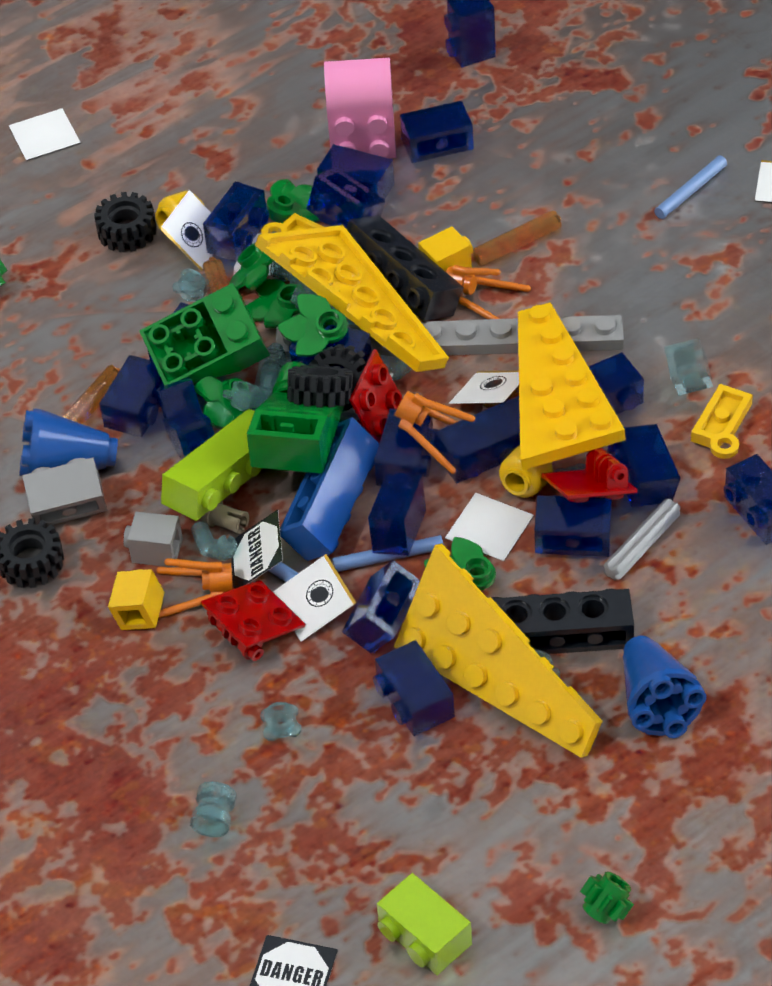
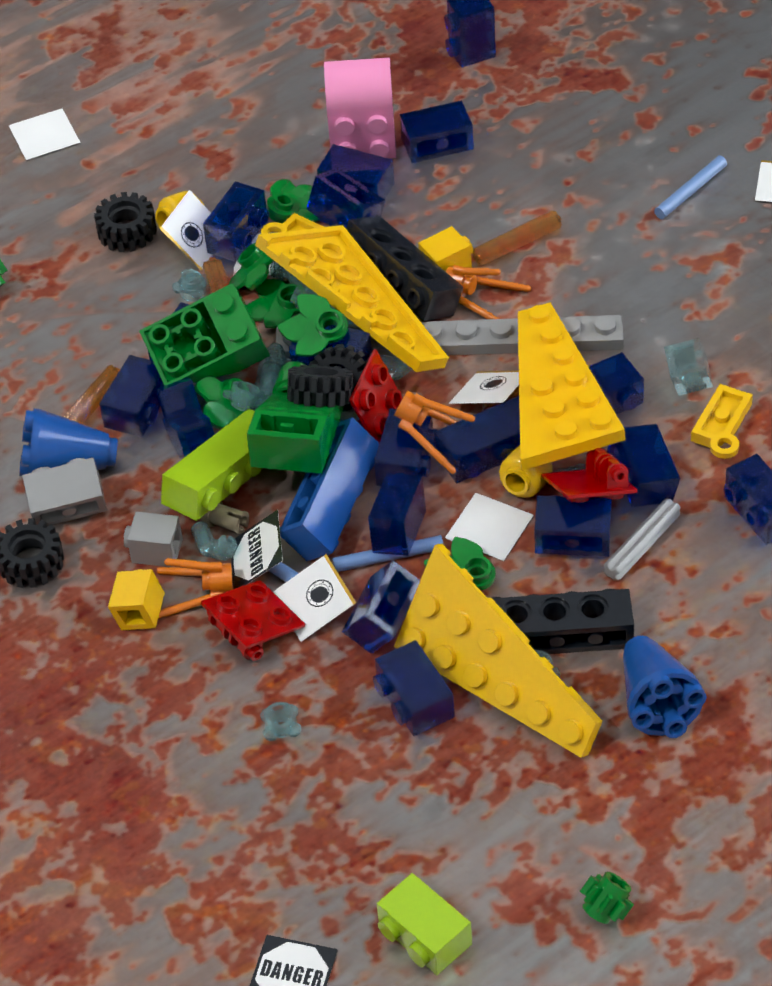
(212, 813): clear light blue wheel -> none

